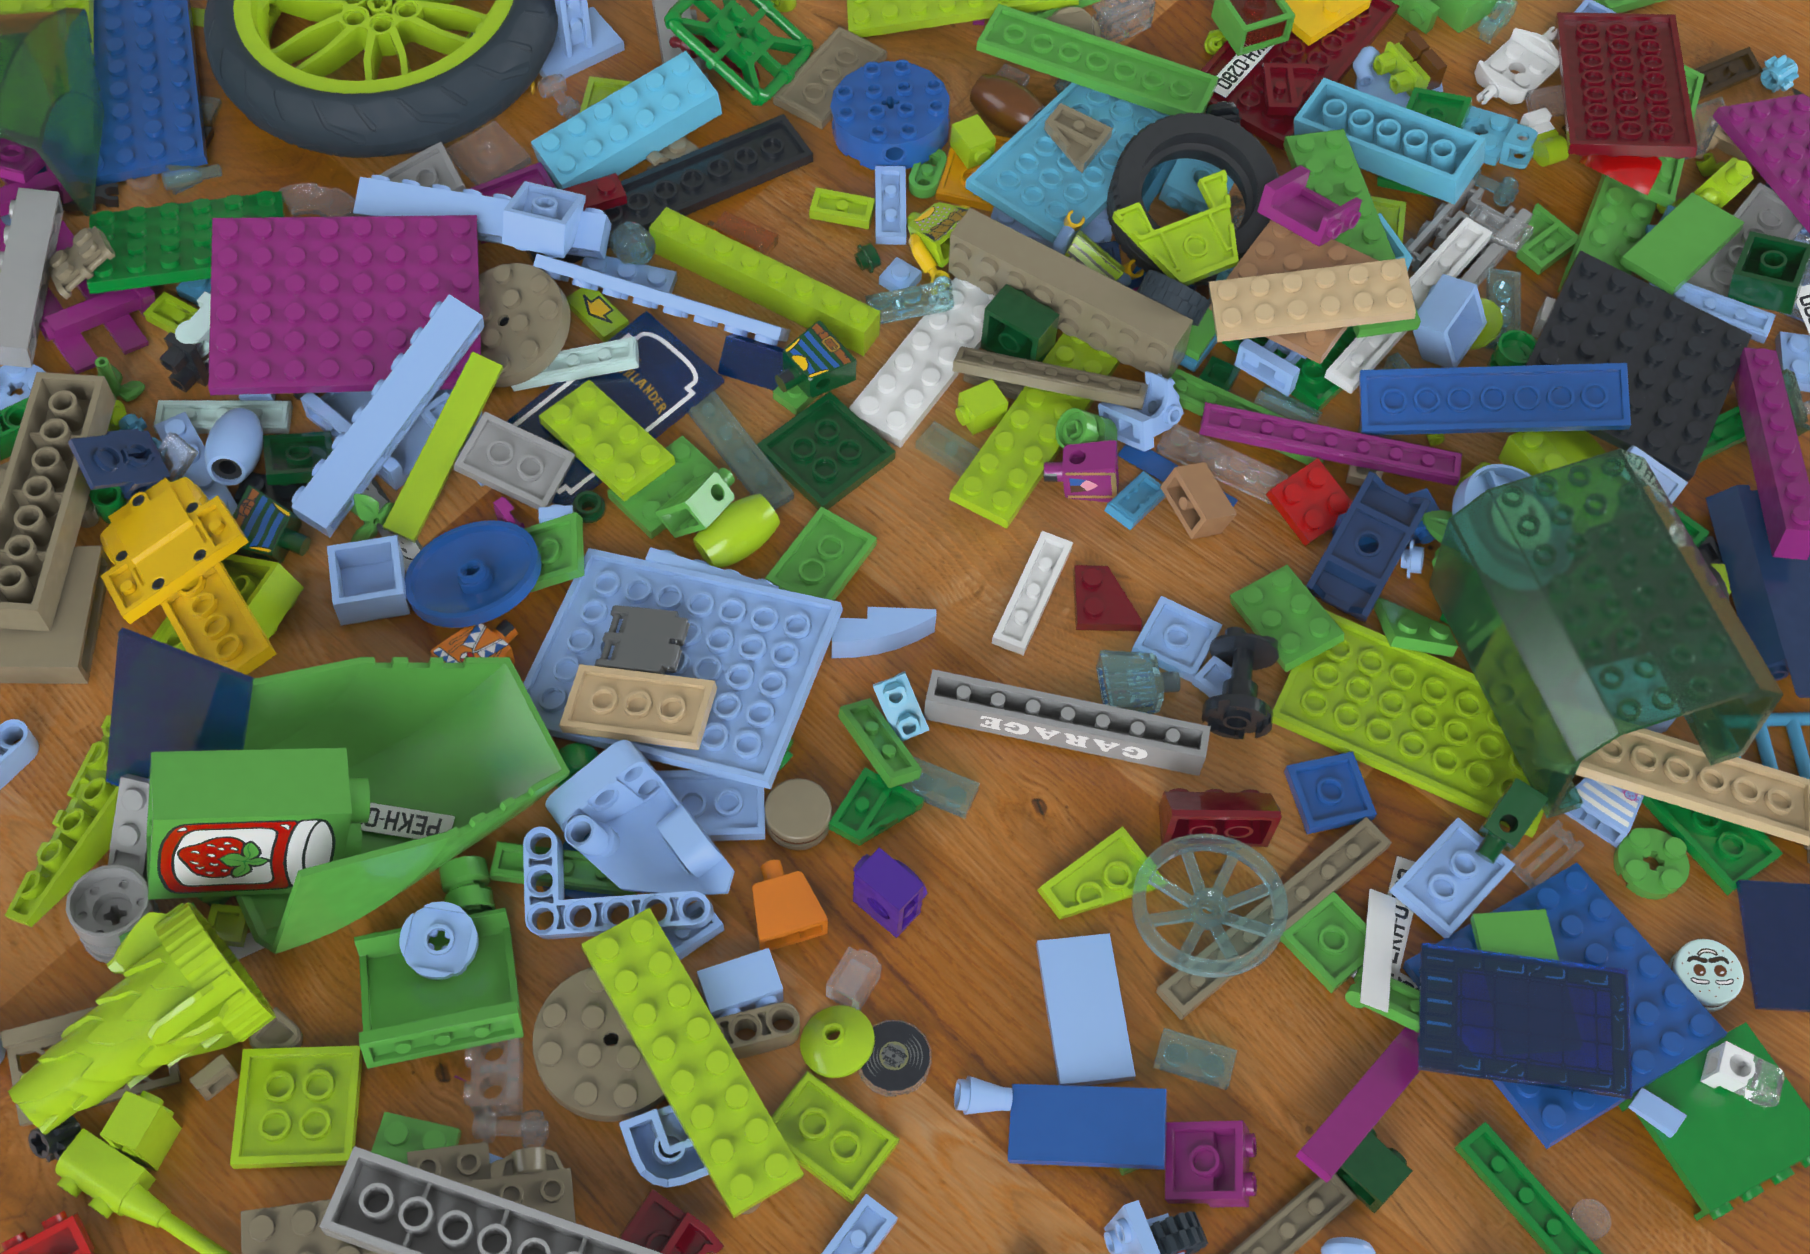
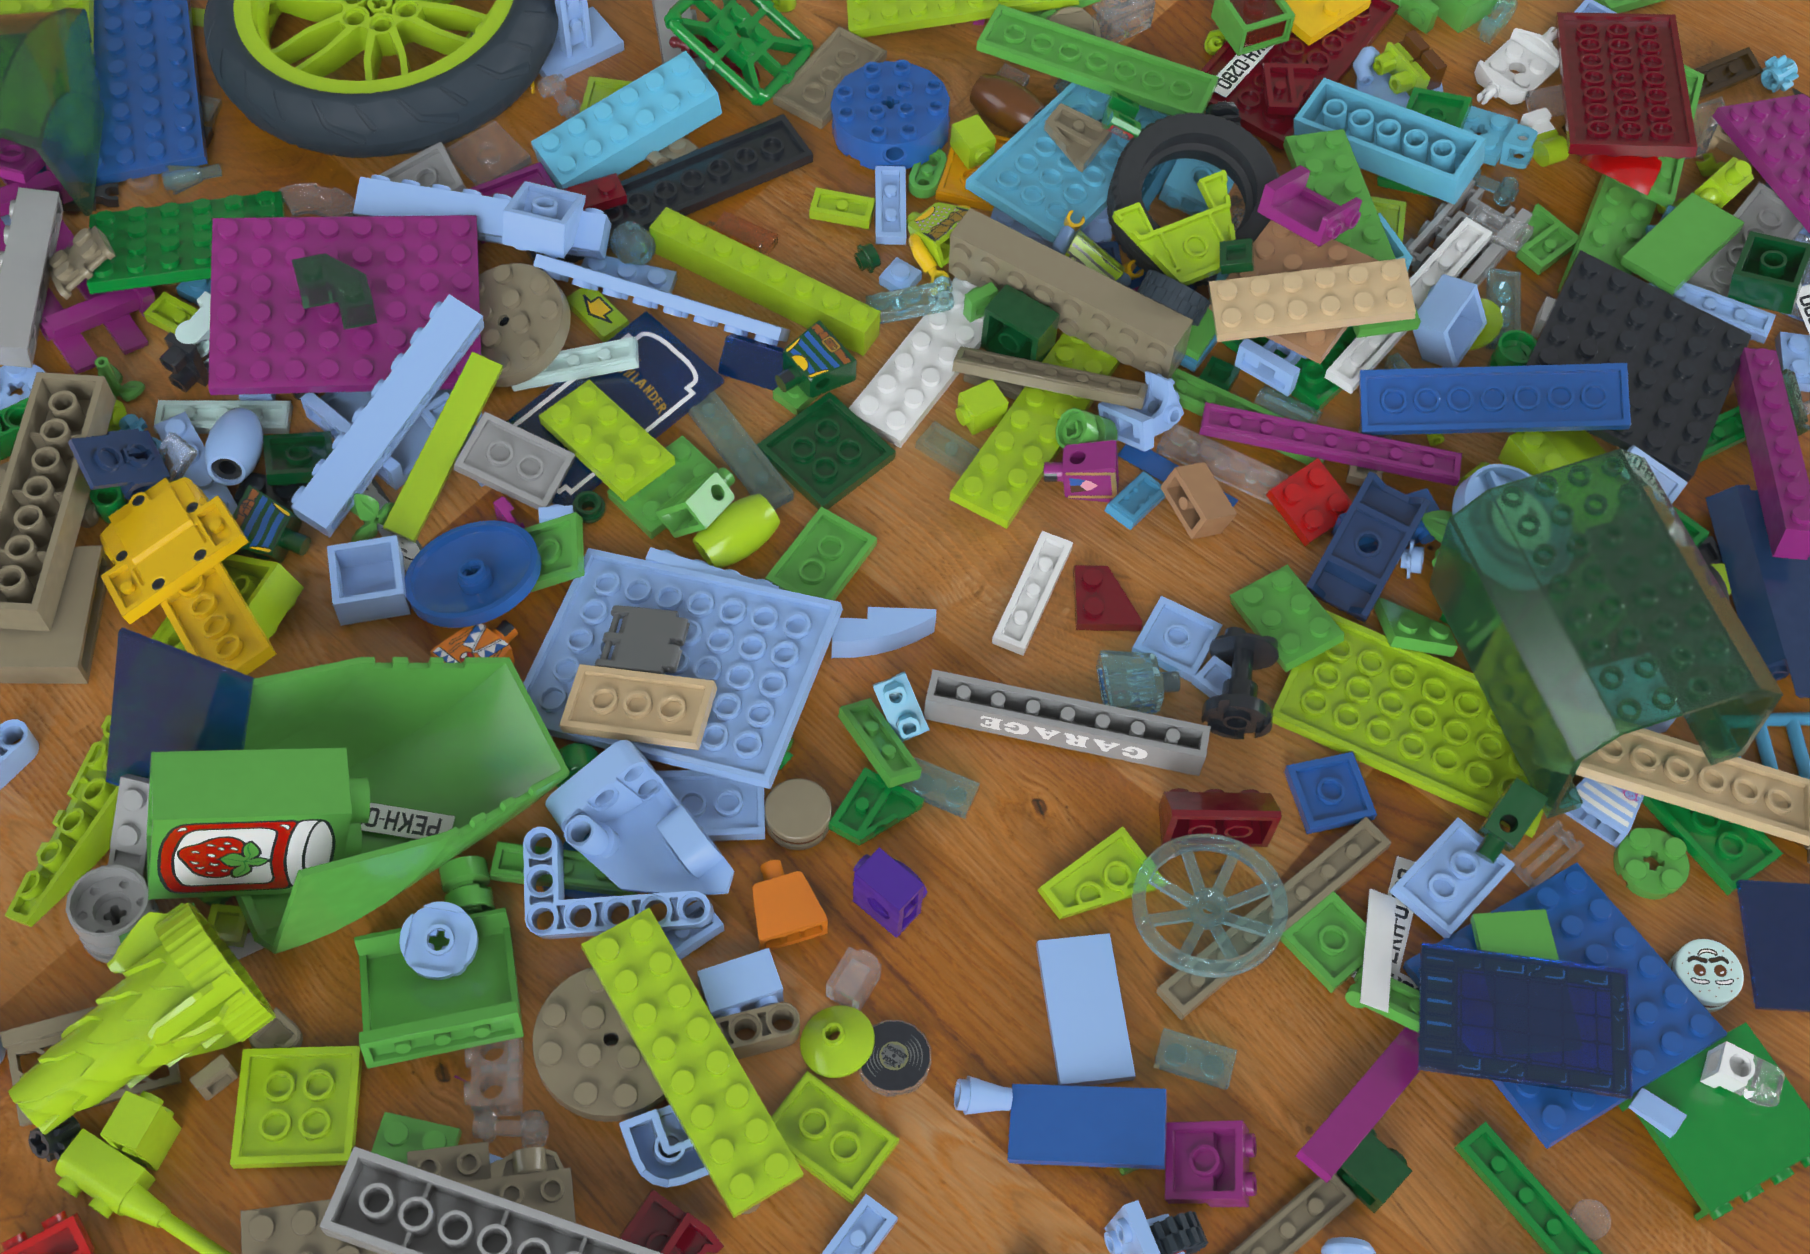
(328, 281): none -> clear green brick
(977, 300): none -> bright green plate
(1120, 116): none -> green slope
(1236, 256): none -> dark green plate

